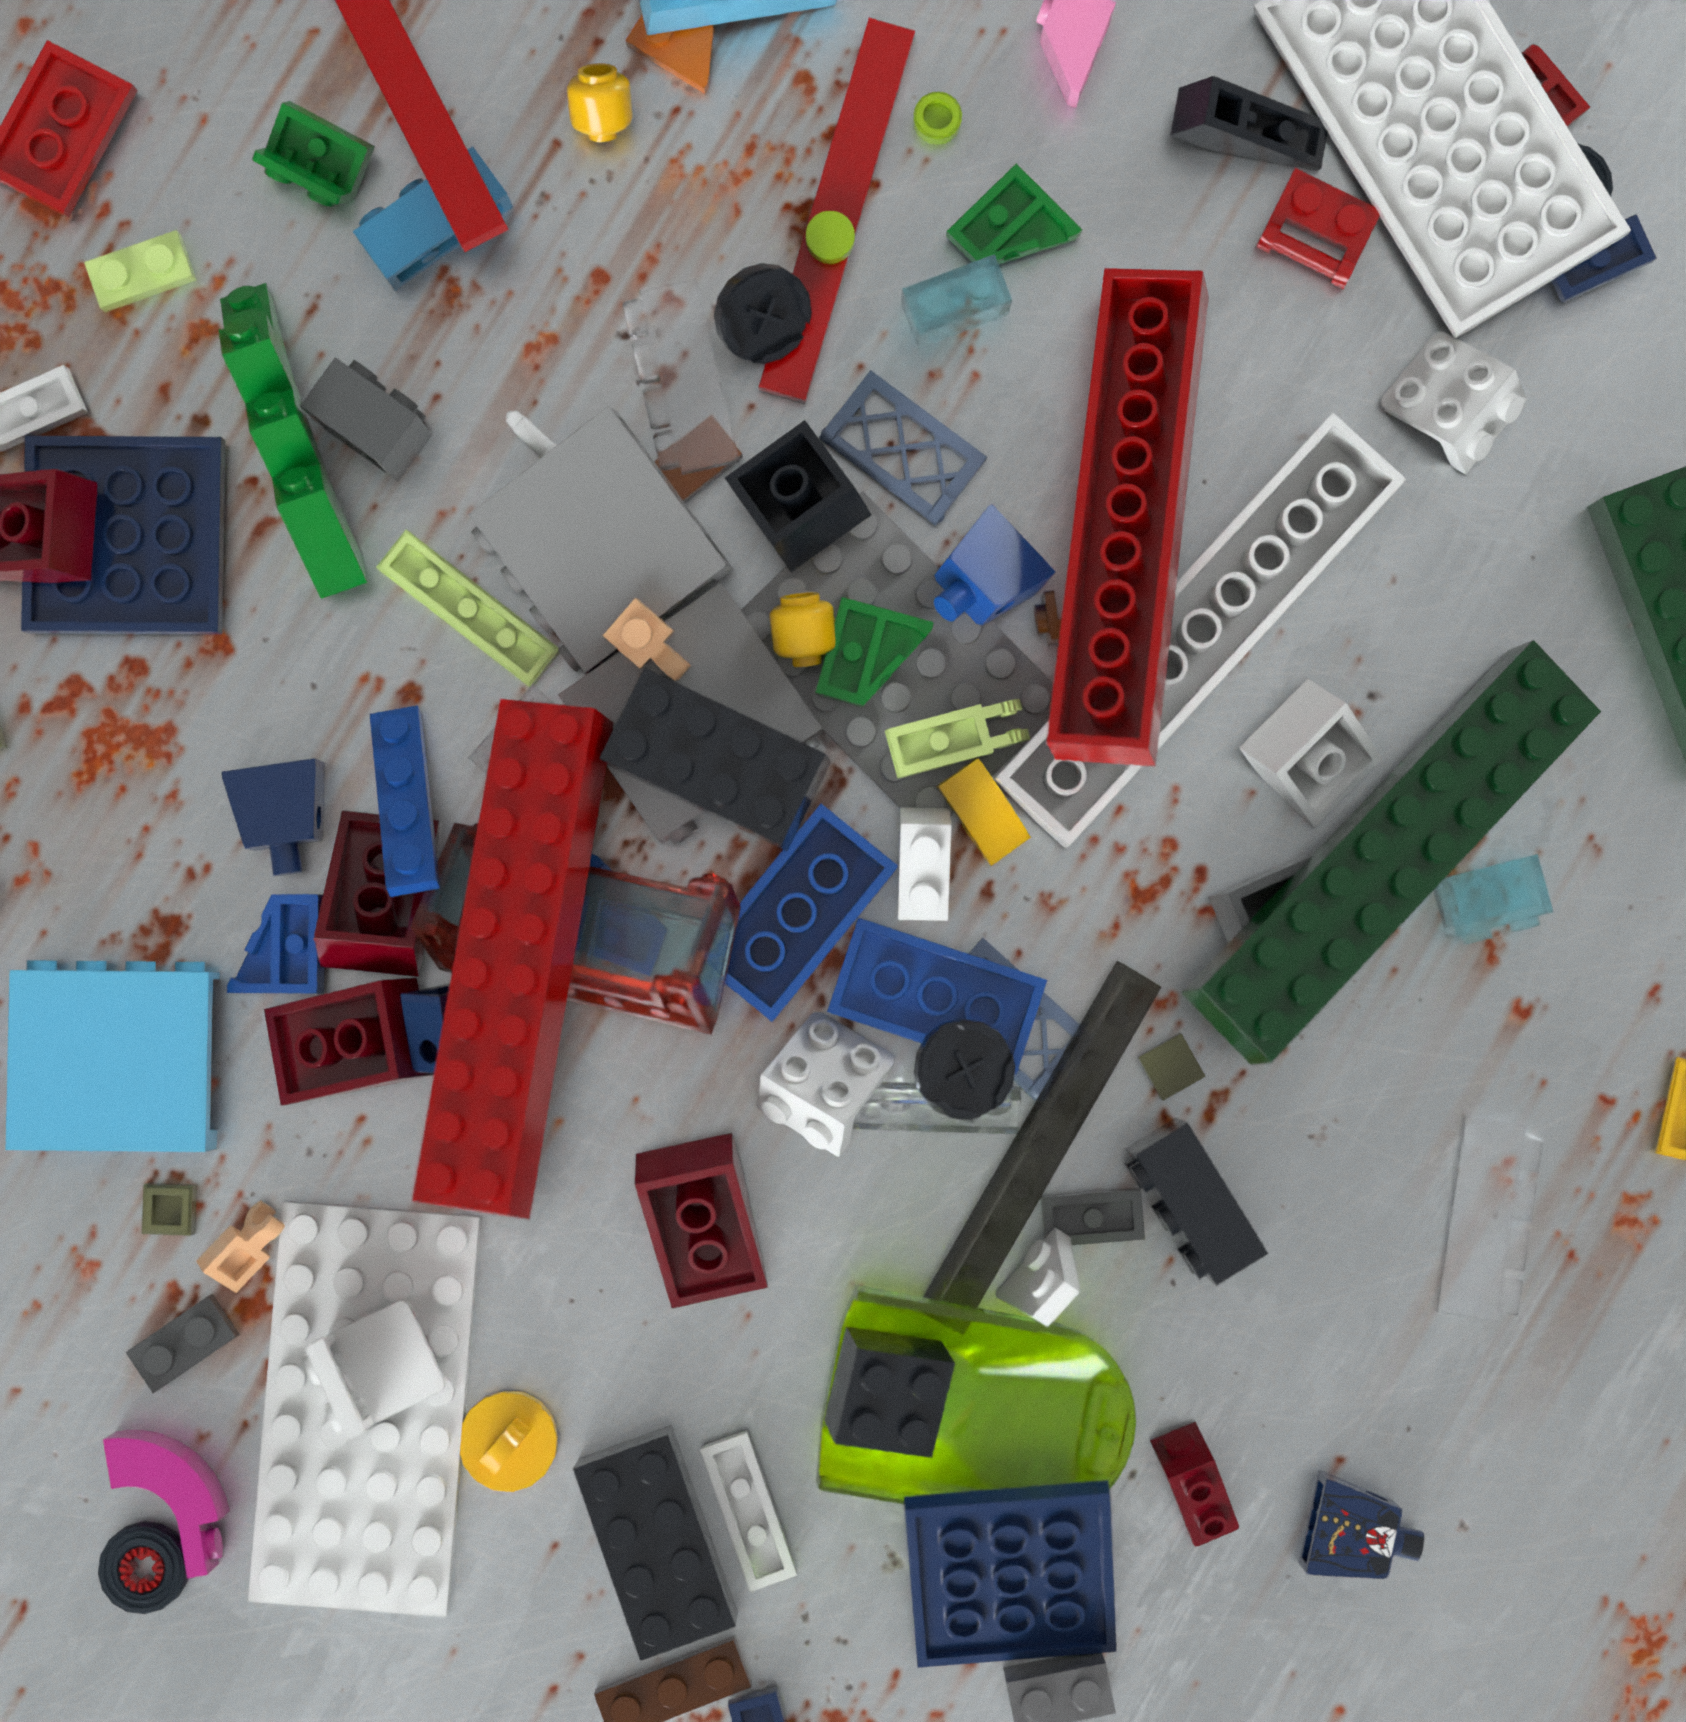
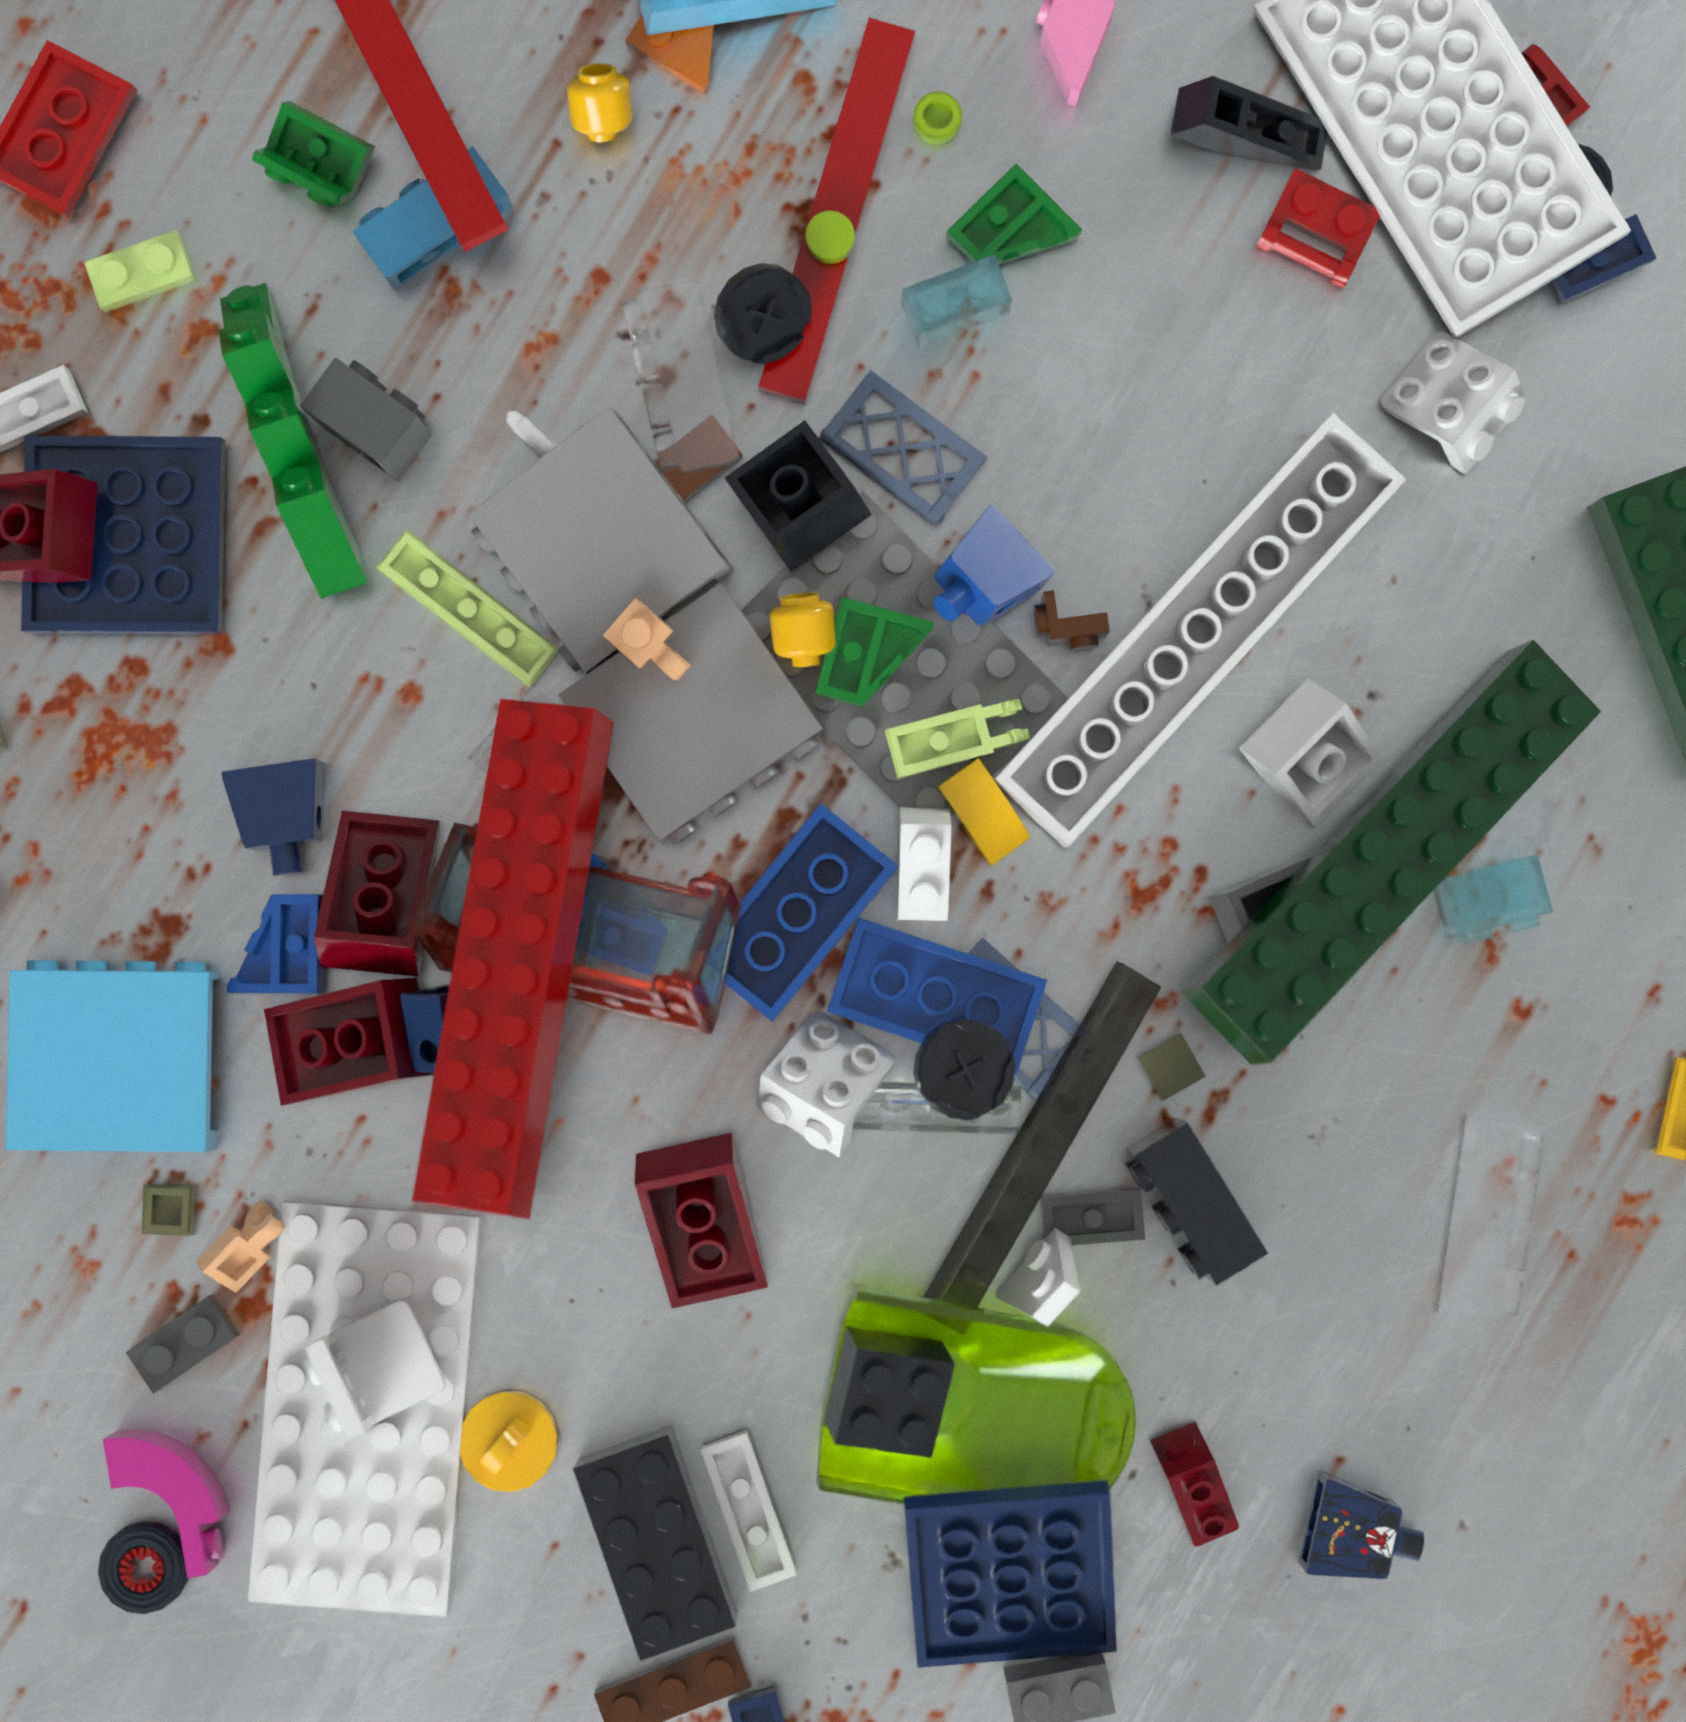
(404, 801): blue plate -> none
(715, 759): black brick -> none
(1128, 517): red brick -> none

